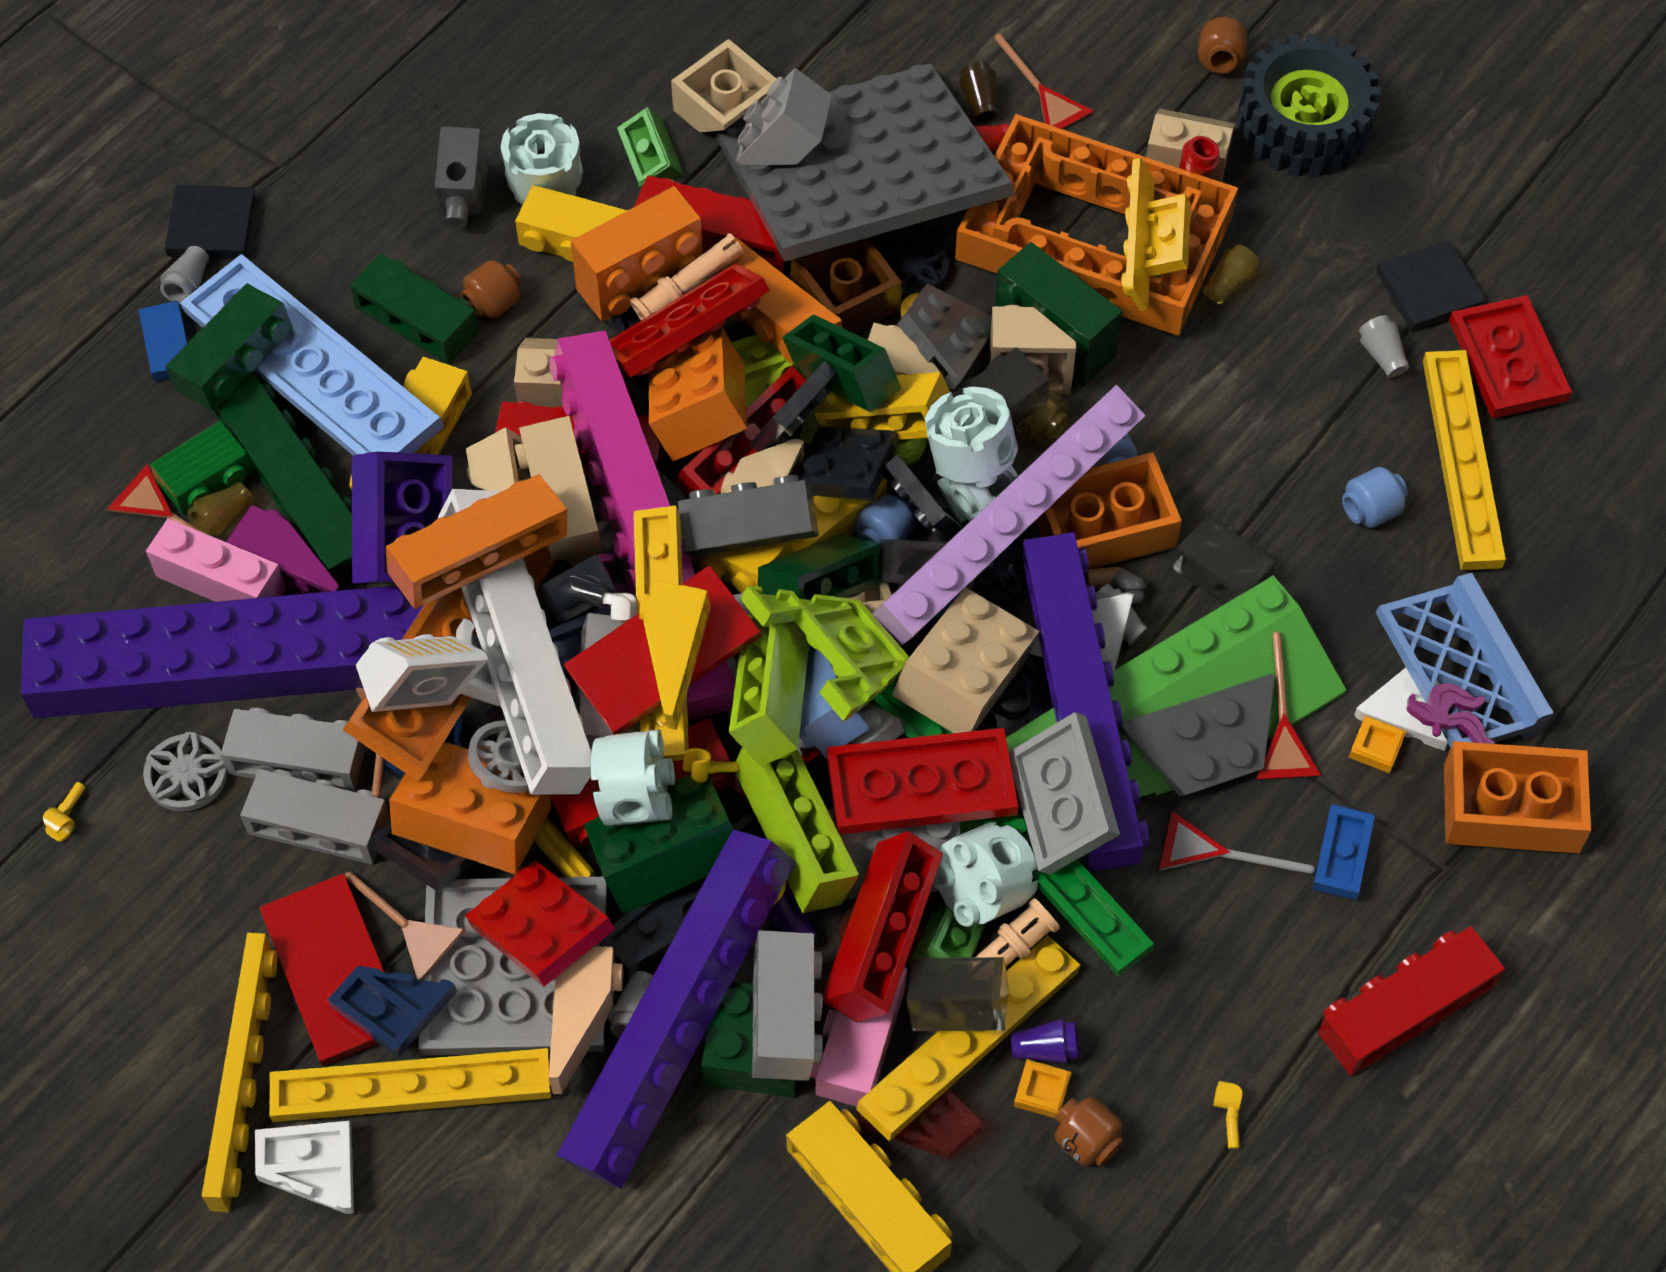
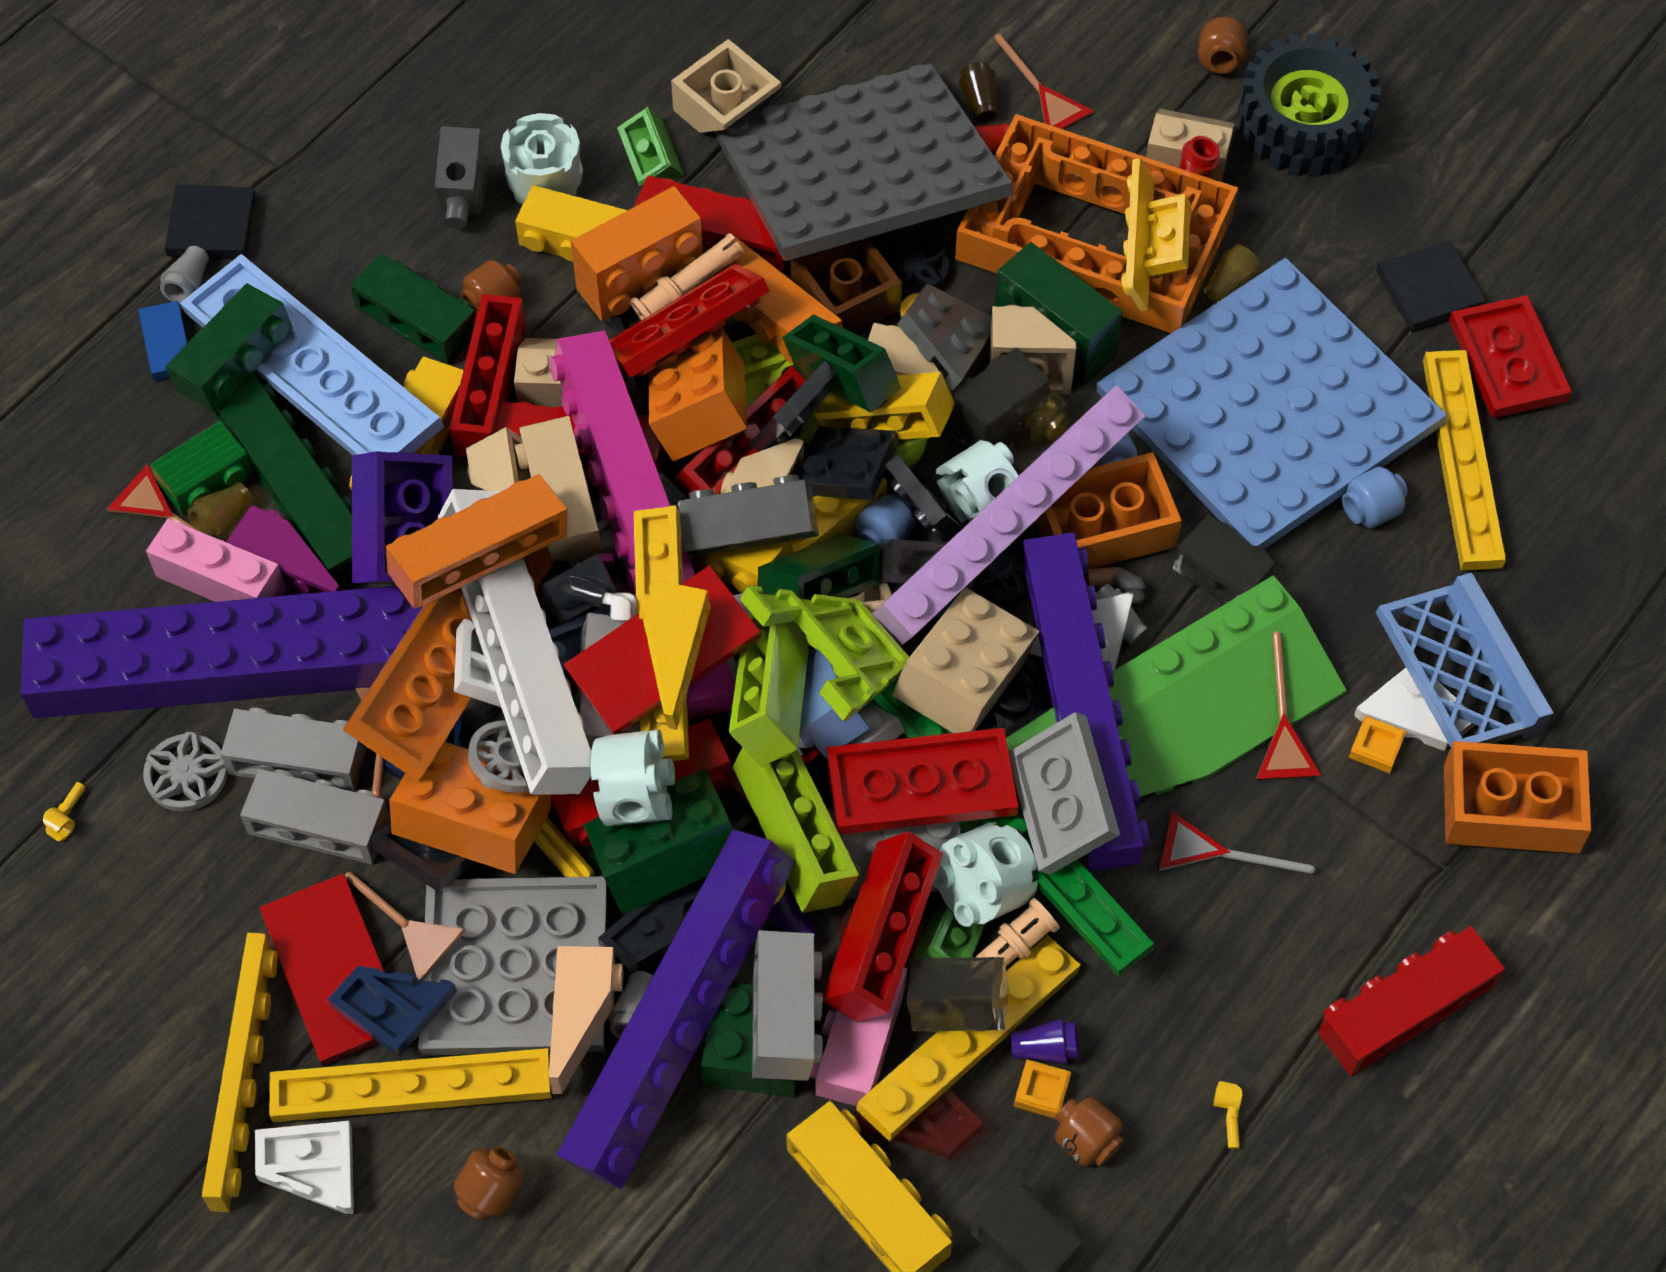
(417, 671): white slope -> none
(487, 370): none -> red brick
(488, 1182): none -> dark orange head
(539, 923): red plate -> none
(699, 763): yellow hand -> none
(785, 122): light grey slope -> none
(971, 436): light aqua brick -> none
(1207, 736): dark grey wing -> none
(1272, 404): none -> medium blue plate
(1343, 852): blue plate -> none
(1384, 344): light grey cone -> none
(1439, 702): magenta piece -> none

